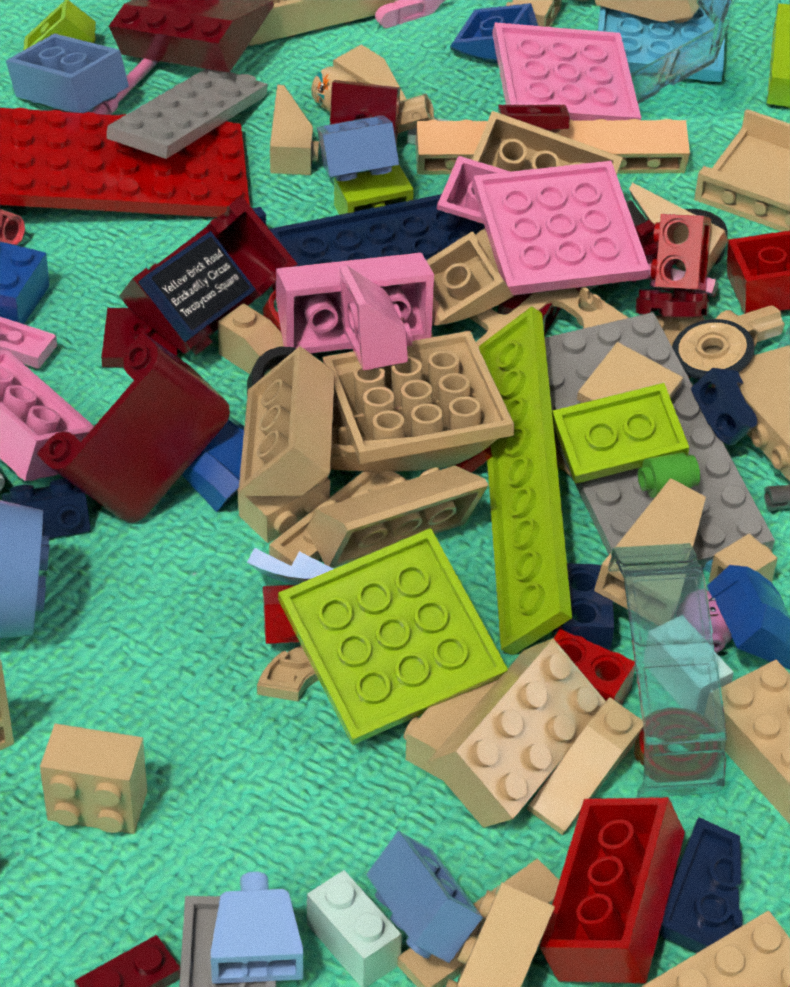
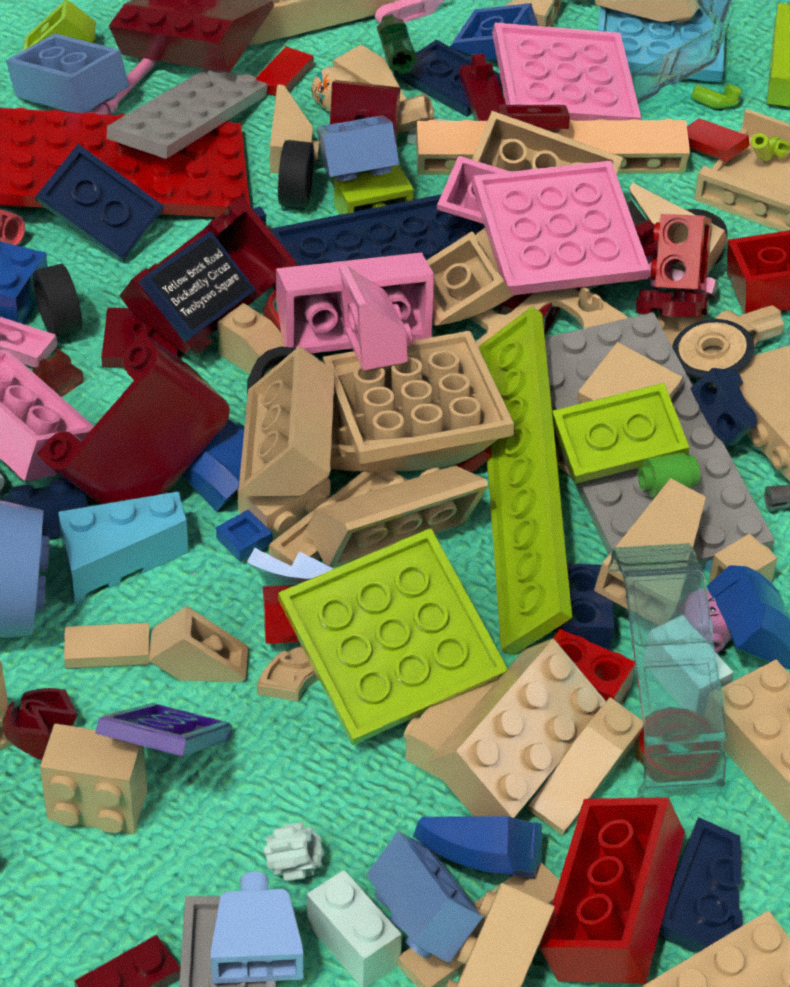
(33, 720): none -> dark red brick
(57, 300): none -> black tyre
(59, 373): none -> clear red tile
(99, 203): none -> dark blue tile
(106, 645): none -> tan tile
(120, 538): none -> medium azure wedge
(164, 728): none -> dark purple tile
(197, 649): none -> tan slope
(244, 534): none -> blue plate
(286, 69): none -> red tile
(293, 851): none -> light aqua gear
(295, 173): none -> black tyre
(396, 44): none -> dark green piece
(438, 75): none -> dark blue tile
(481, 87): none -> dark red hinge
(485, 842): none -> blue slope
(716, 140): none -> red tile
(717, 100): none -> lime arm
(768, 148): none -> lime arm

